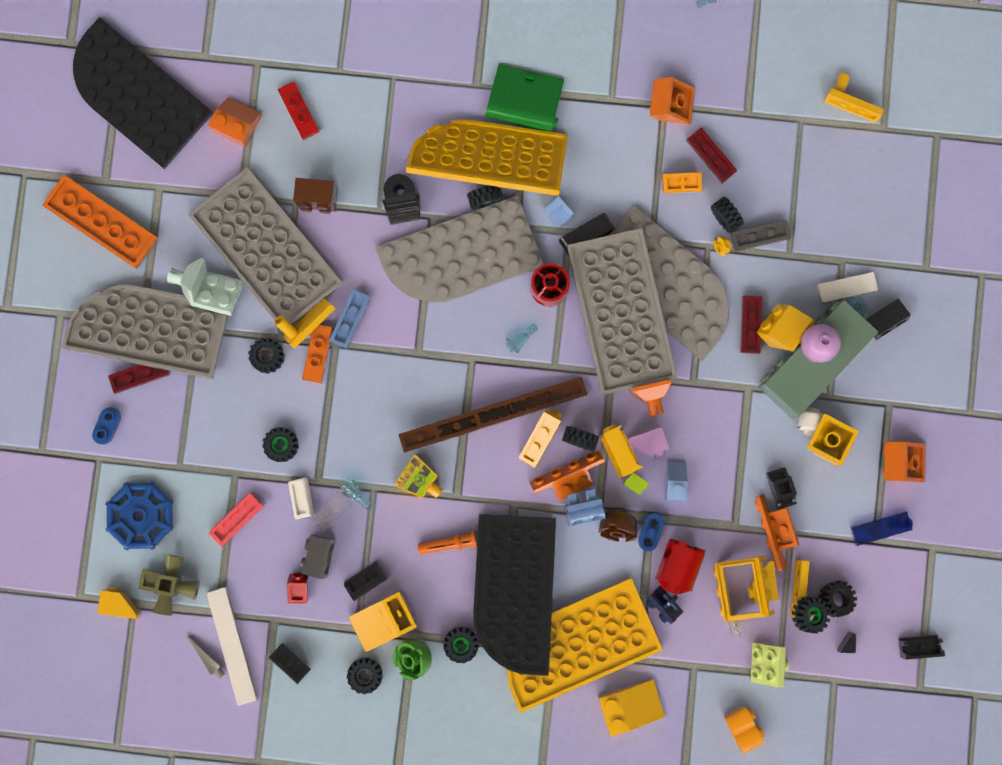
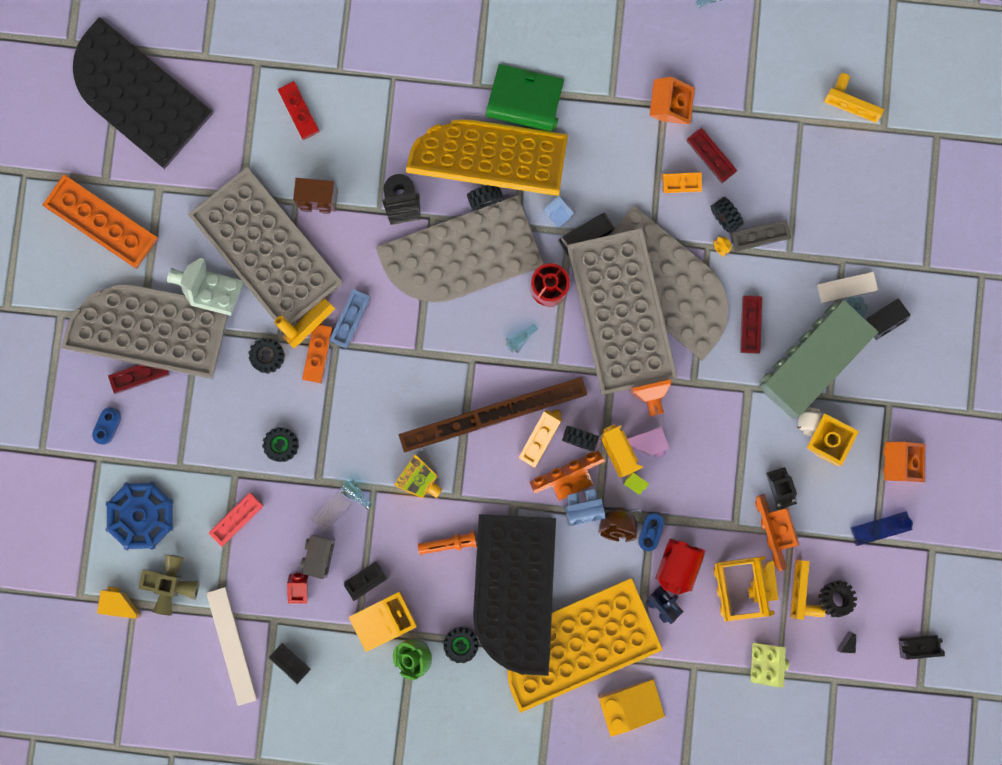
(212, 665): light grey piece -> none
(234, 121): orange slope -> none
(301, 498): white tile -> none
(357, 683): black bush -> none
(676, 481): light blue slope -> none
(736, 628): clear plate -> none
(744, 729): light orange brick -> none
(784, 327): yellow slope -> none
(802, 615): black bush -> none
(820, 343): lavender cylinder -> none

